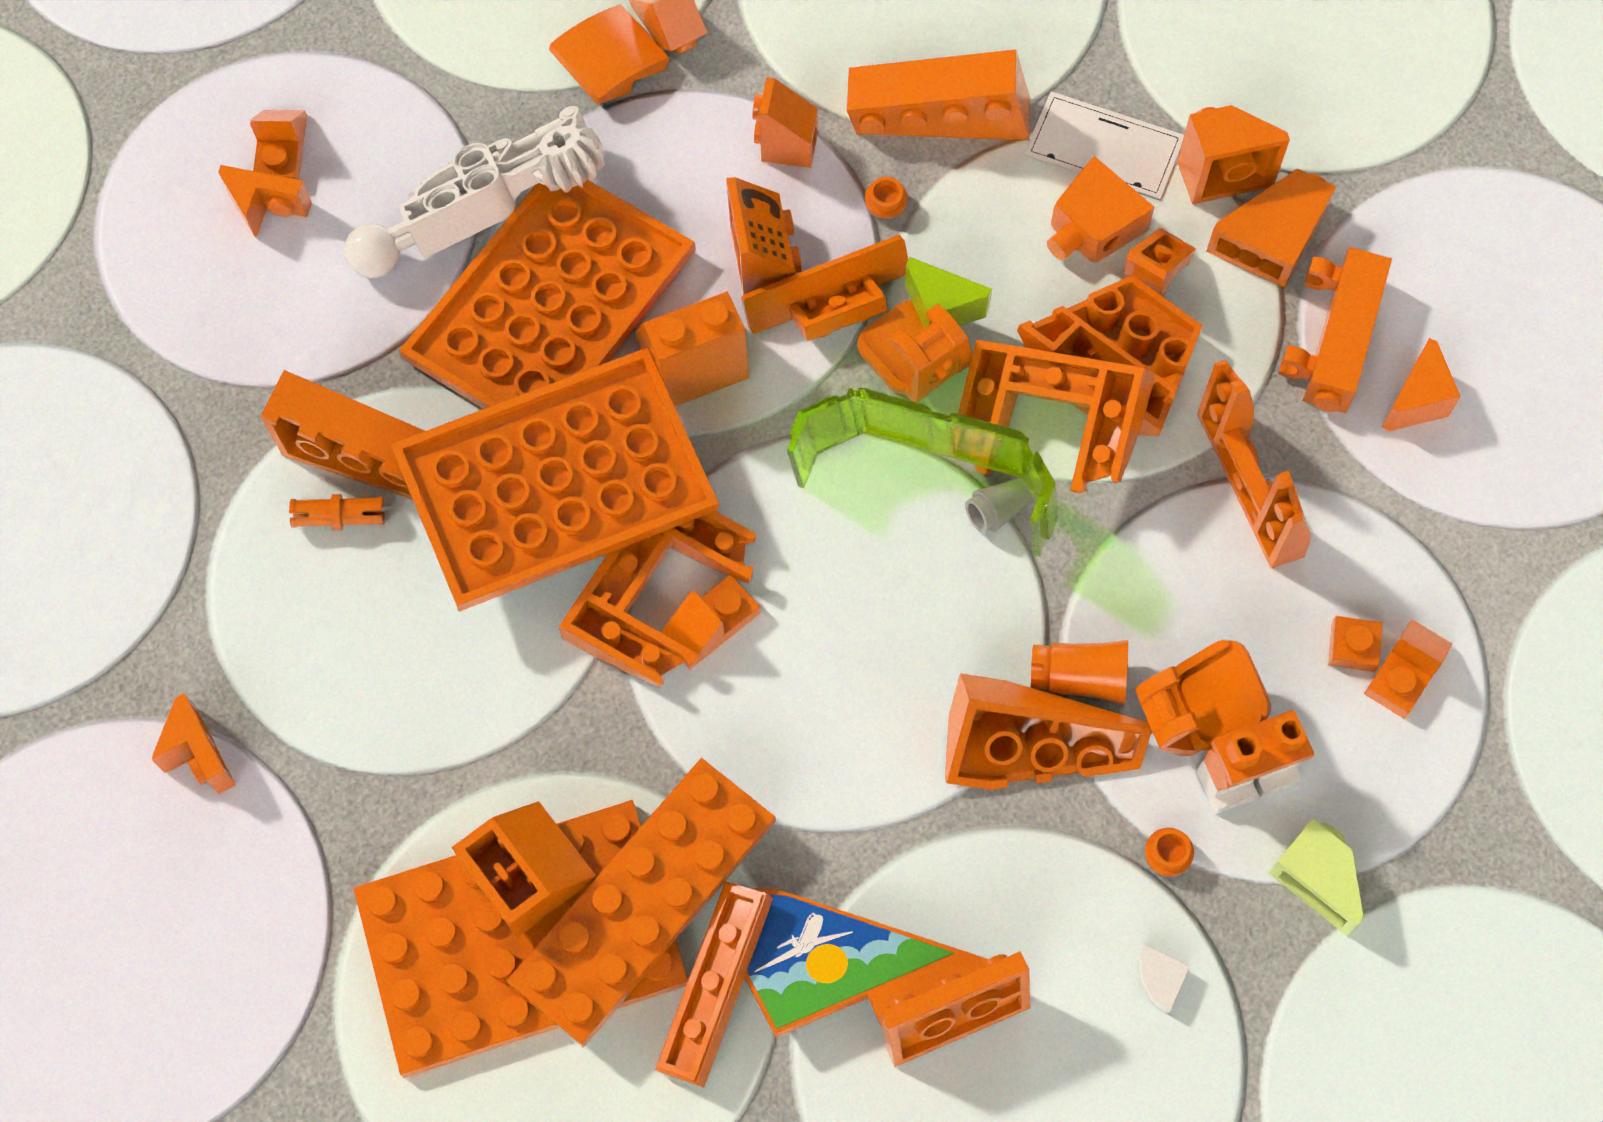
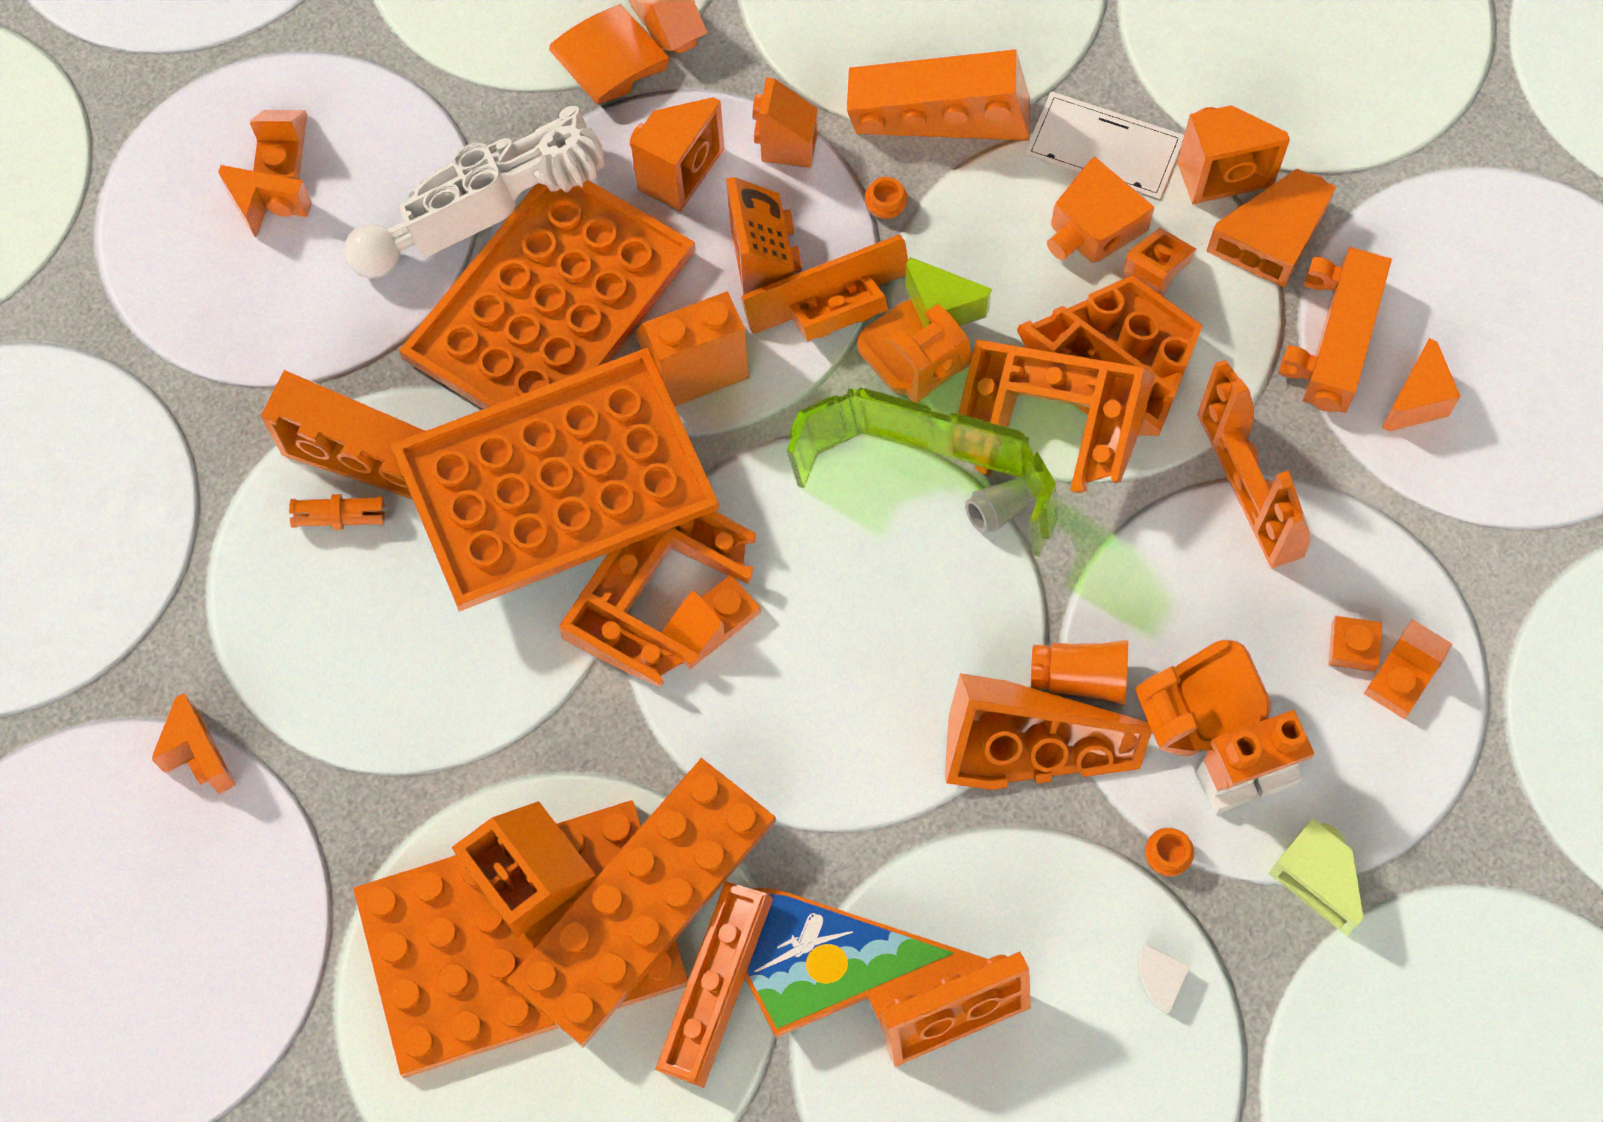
(677, 150): none -> orange slope

